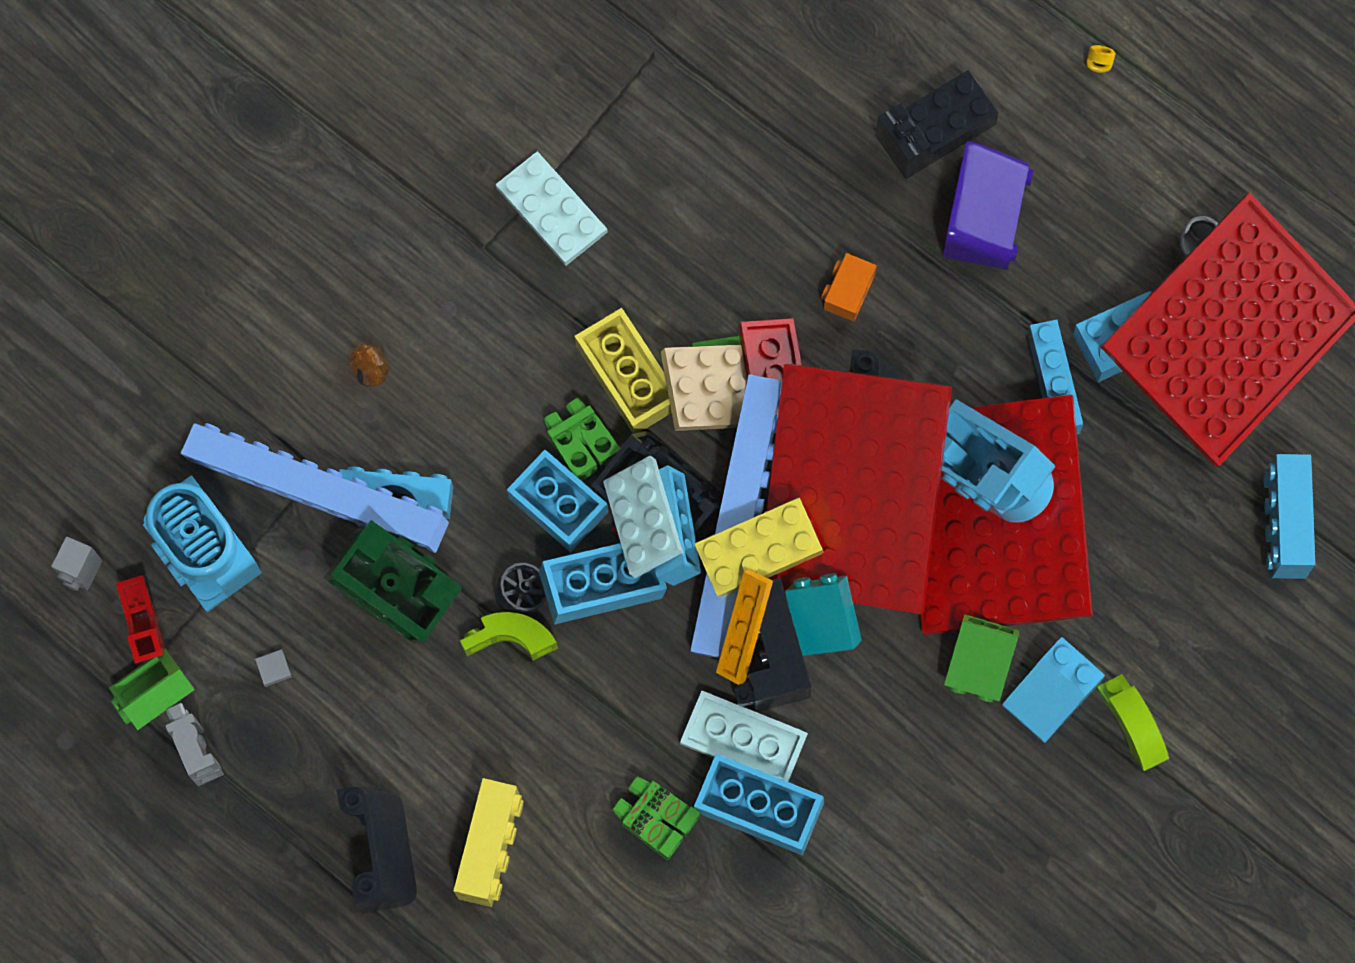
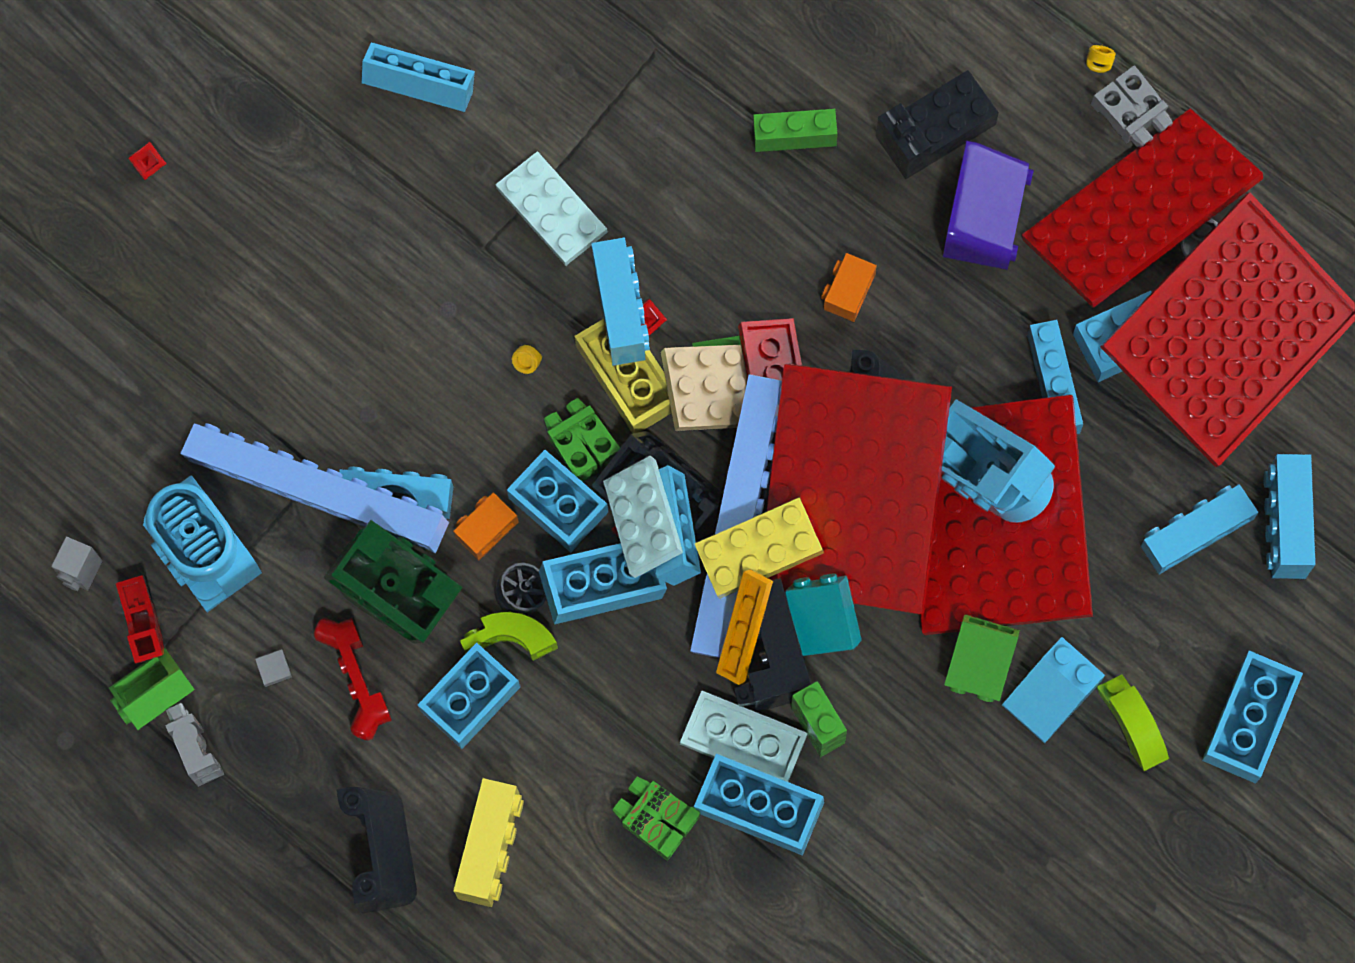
(147, 161): none -> red tile
(369, 365): clear orange head -> none
(372, 708): none -> red plate
(417, 77): none -> medium azure brick
(469, 695): none -> medium azure brick
(485, 525): none -> orange brick
(526, 359): none -> yellow tile
(618, 296): none -> medium azure brick
(652, 316): none -> red tile
(795, 130): none -> bright green brick
(818, 719): none -> bright green brick
(1132, 107): none -> light grey hips
(1142, 207): none -> red plate
(1199, 528): none -> medium azure brick
(1252, 717): none -> medium azure brick

